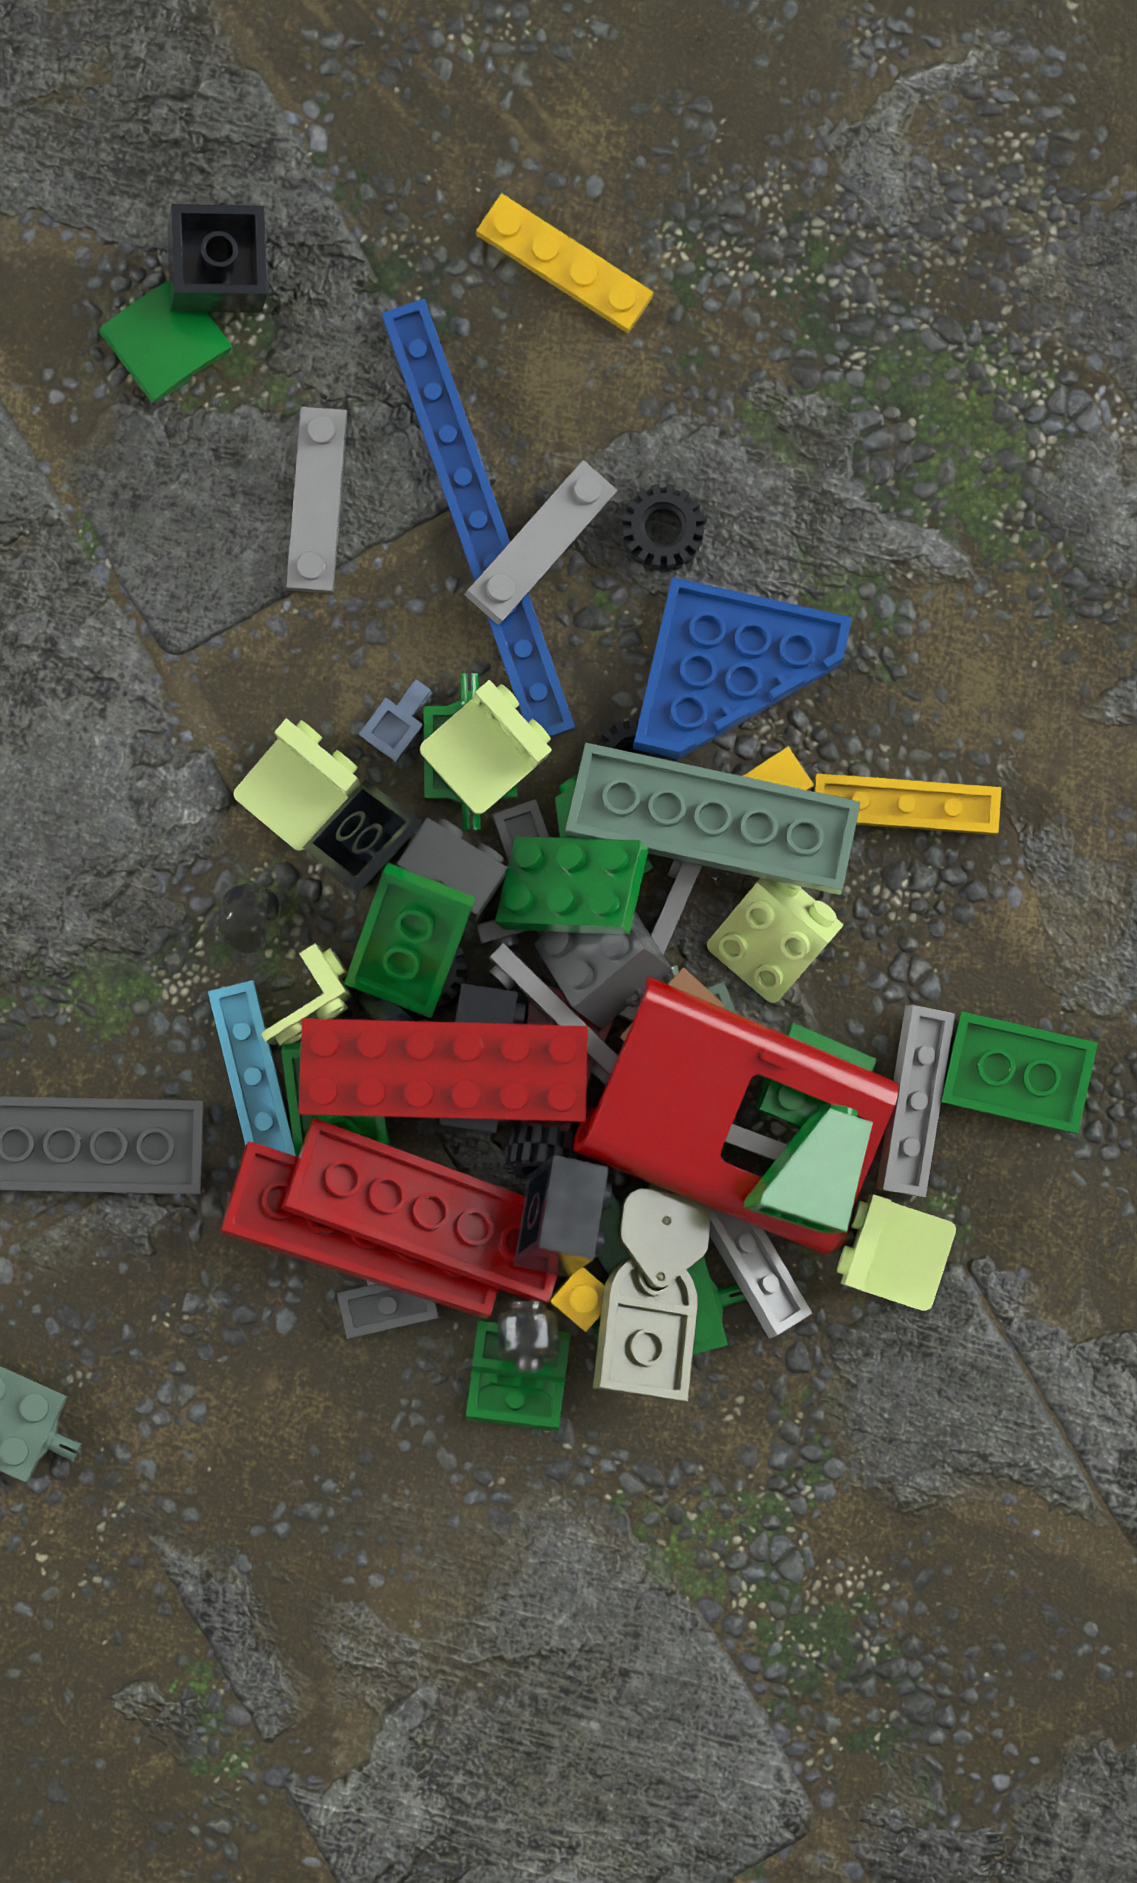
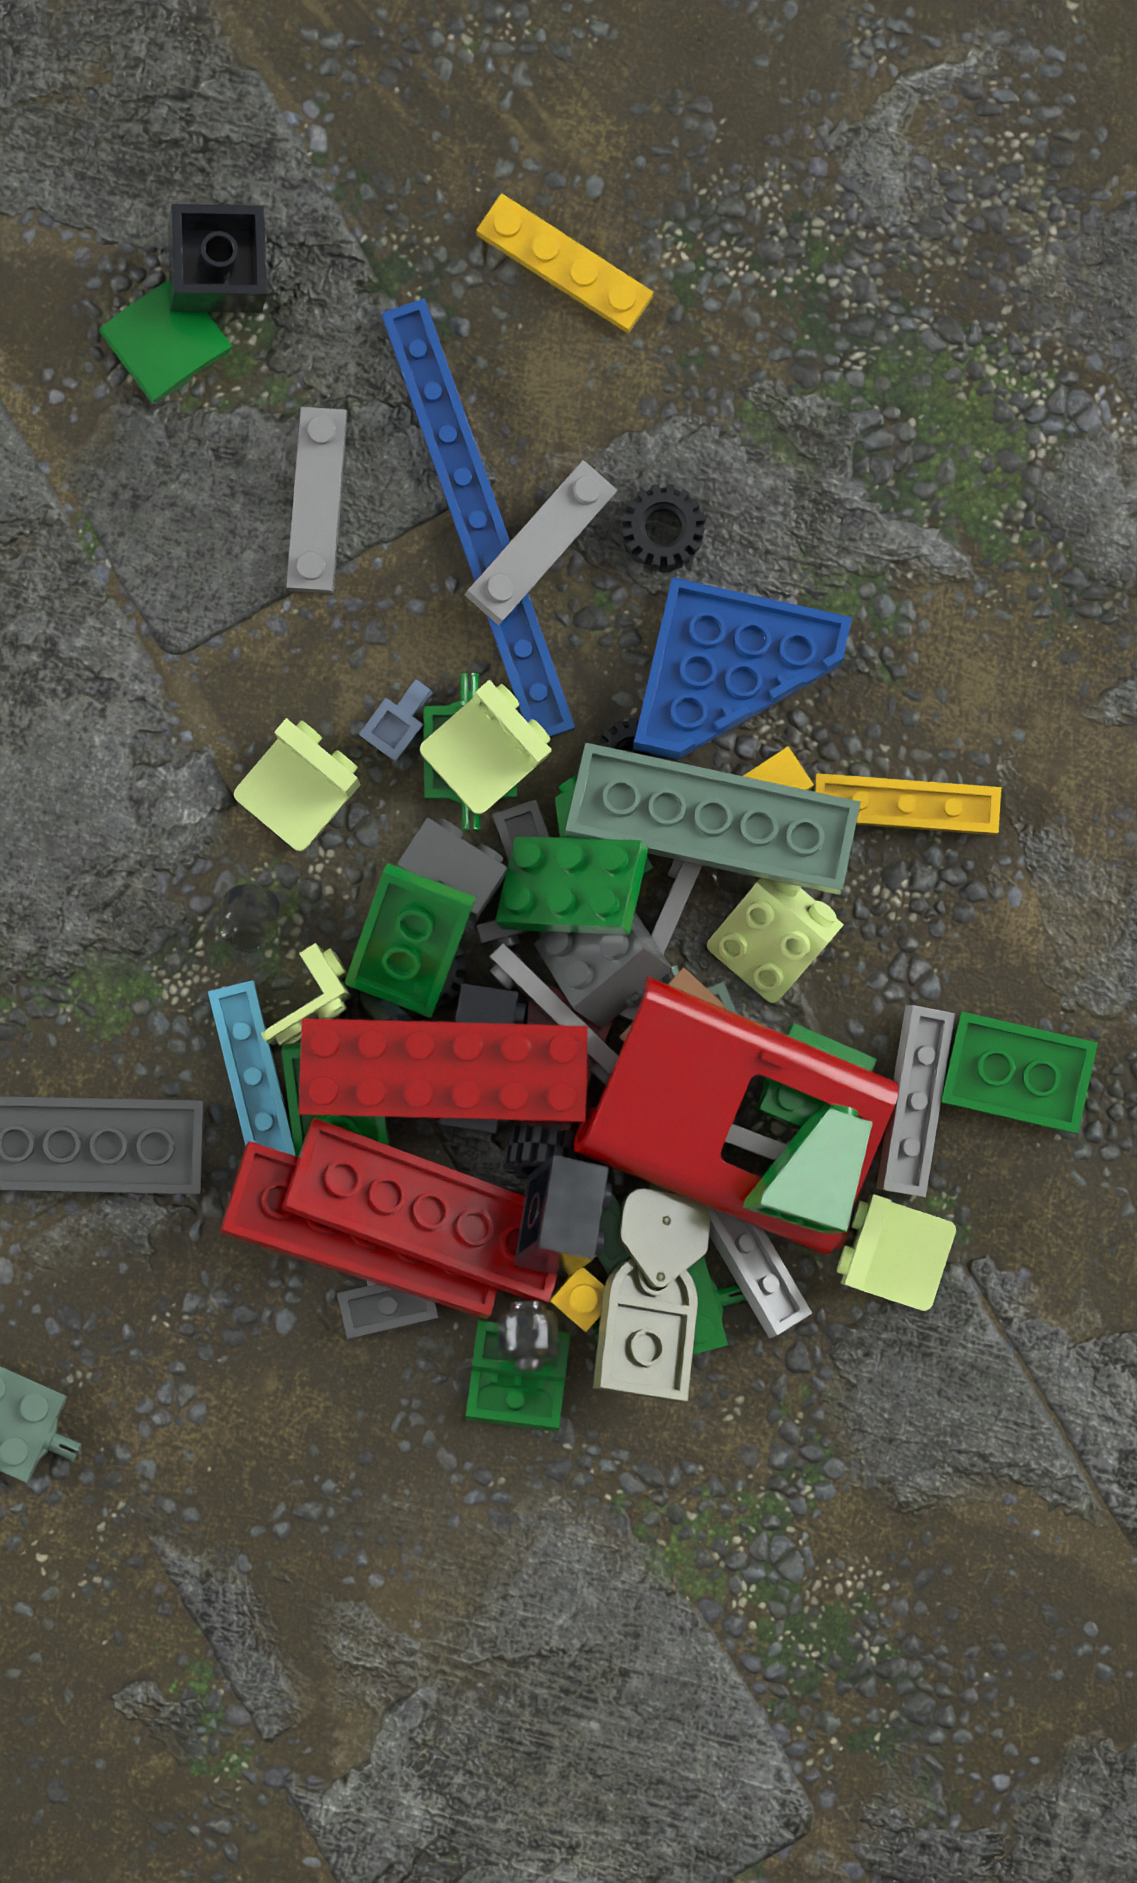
(362, 836): black slope -> none

